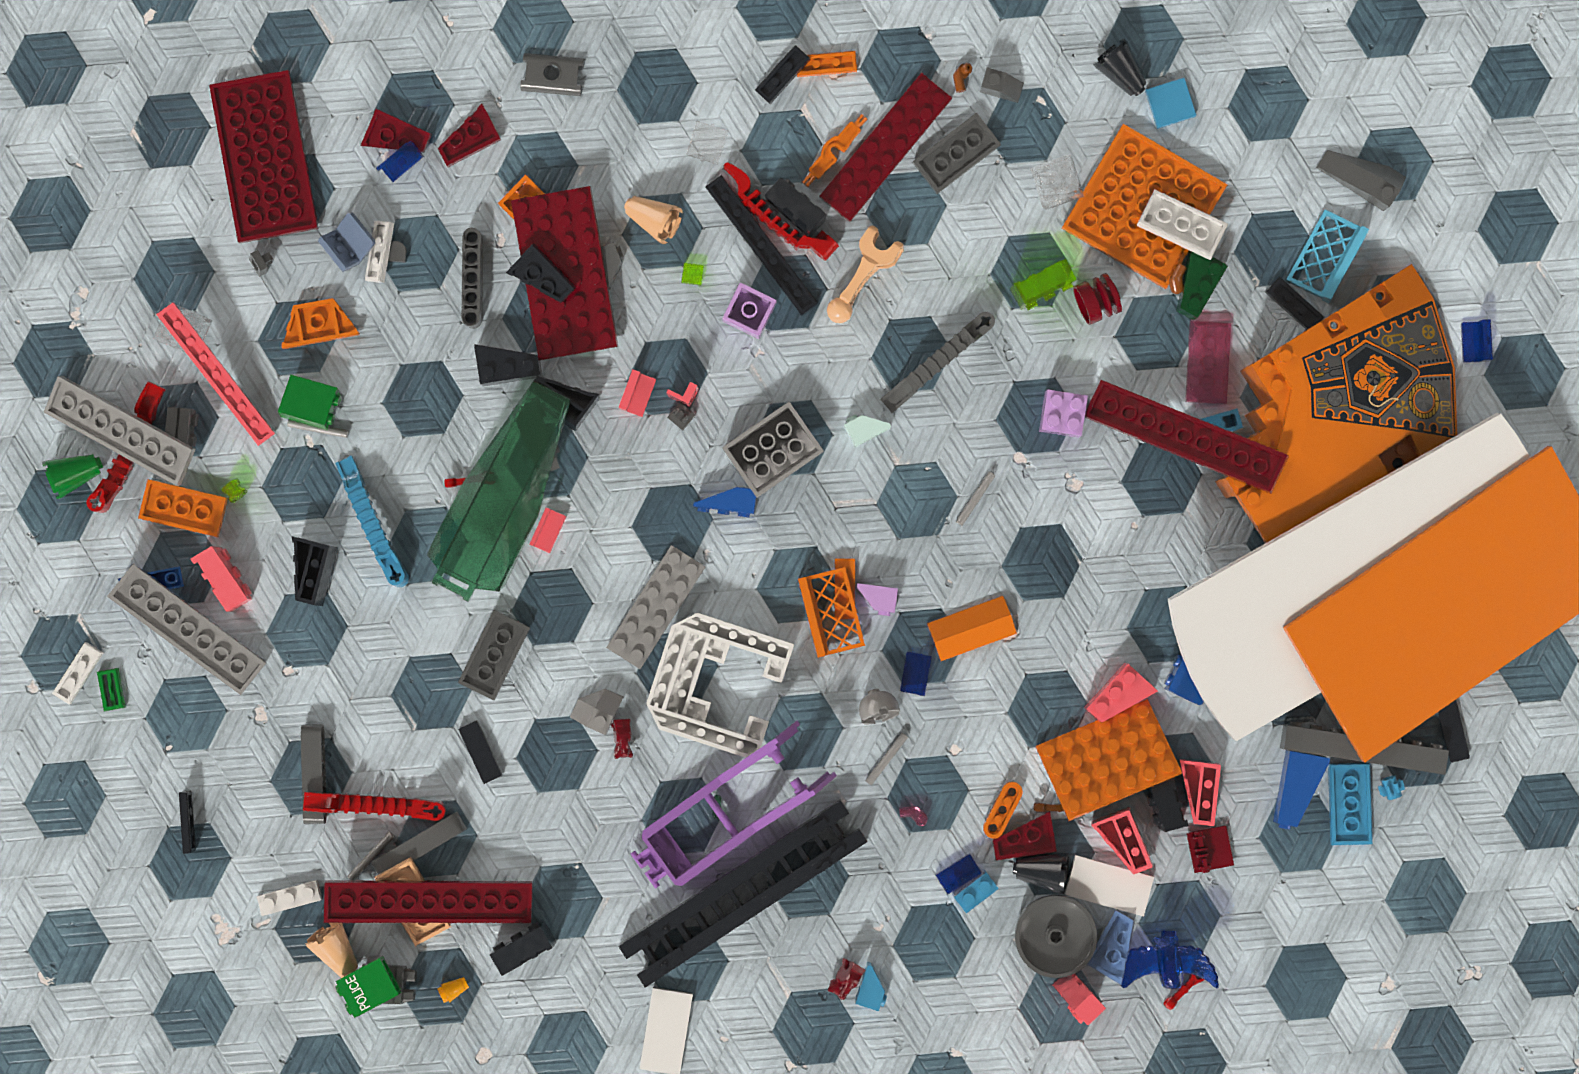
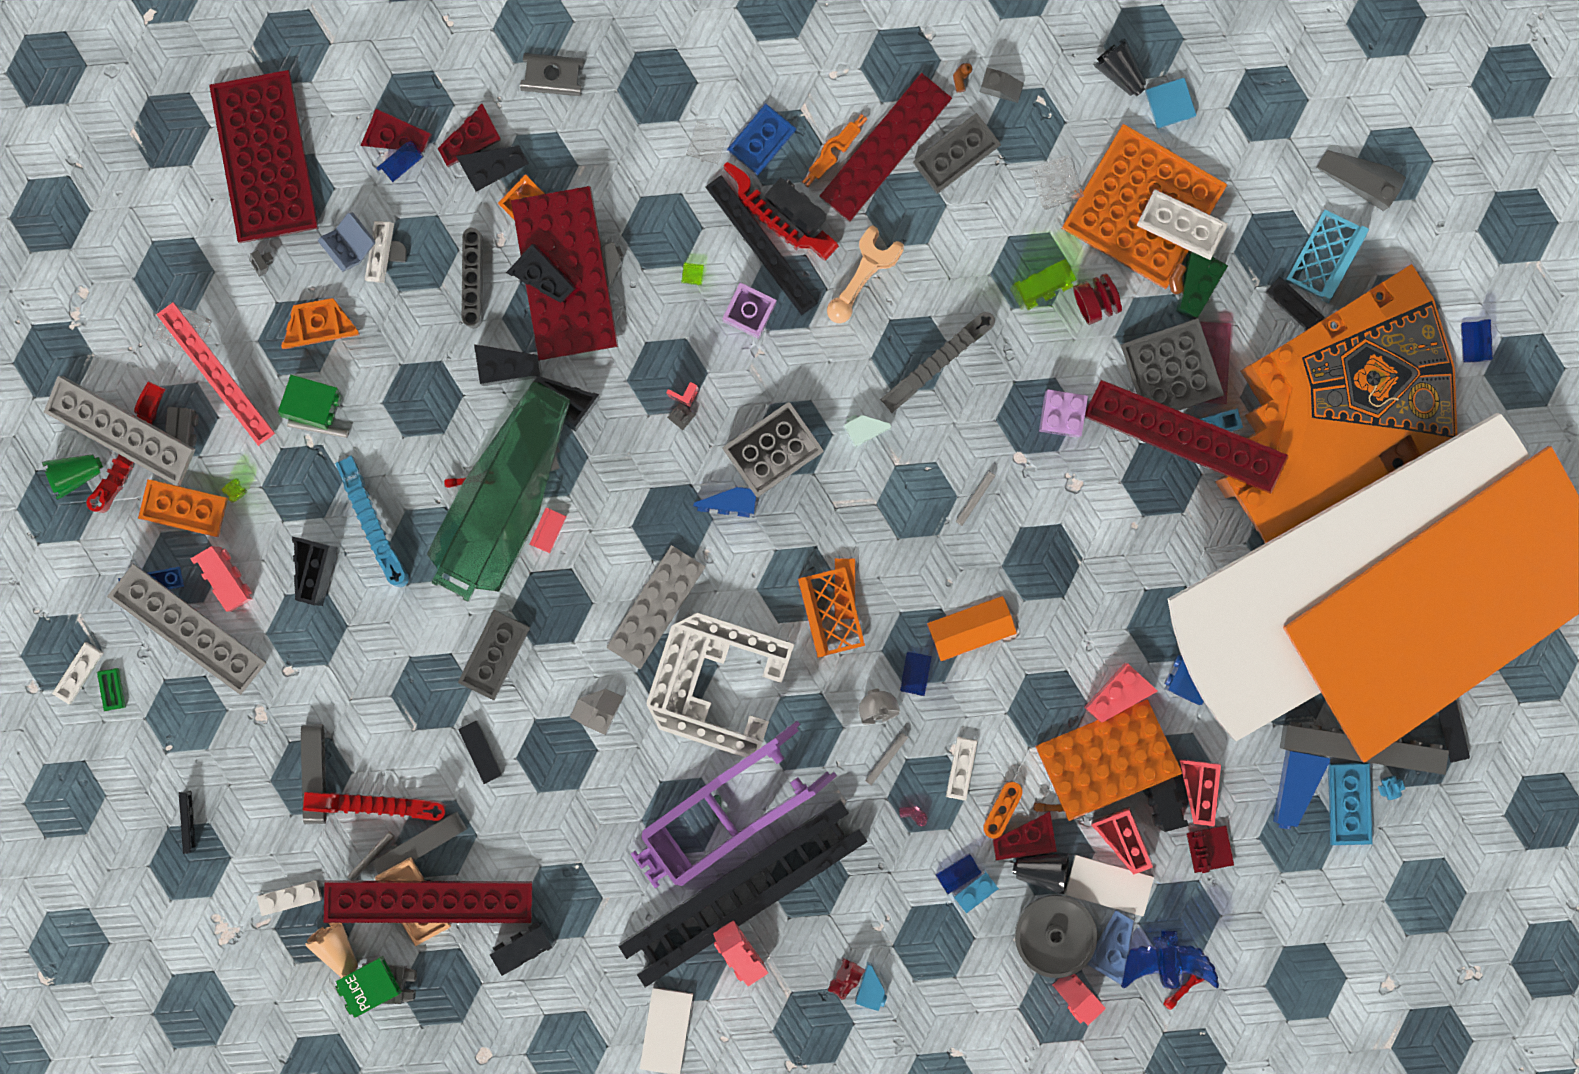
(452, 989): light orange cone -> none
(491, 165): none -> black wing
(622, 737): dark red animal -> none
(637, 393): coral panel -> none
(655, 217): light nougat cone -> none
(739, 954): none -> coral wedge
(761, 139): none -> blue tile
(782, 74): black tile -> none
(830, 64): orange tile -> none
(879, 597): lavender slope -> none
(961, 768): none -> white tile
(1173, 366): none -> dark grey plate

